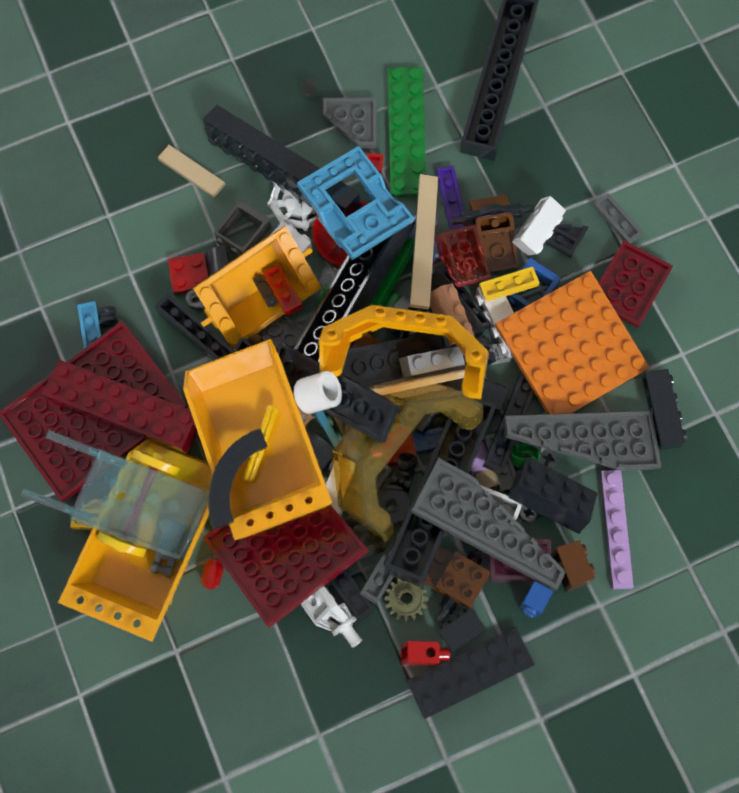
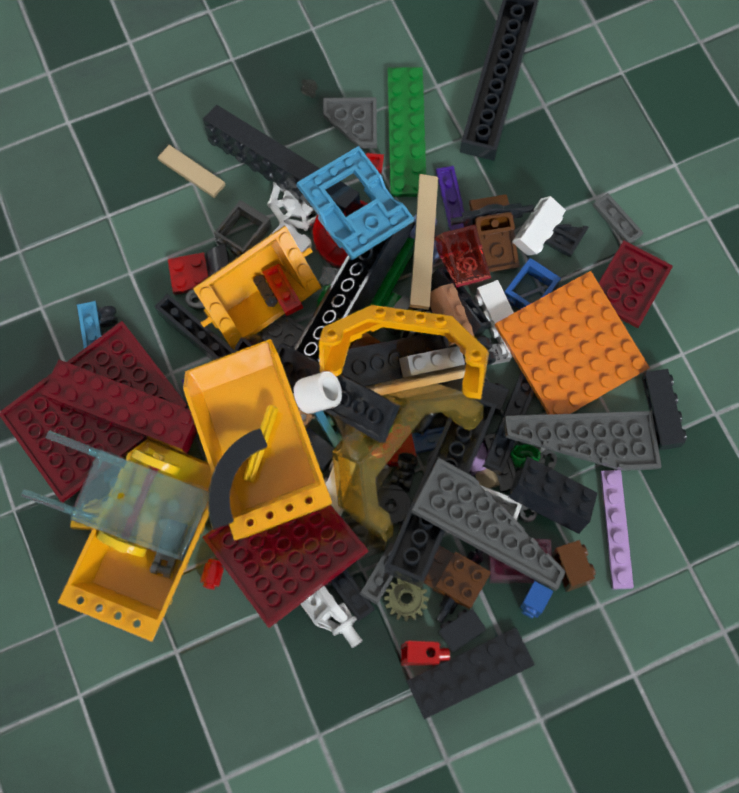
(509, 284): yellow plate -> none

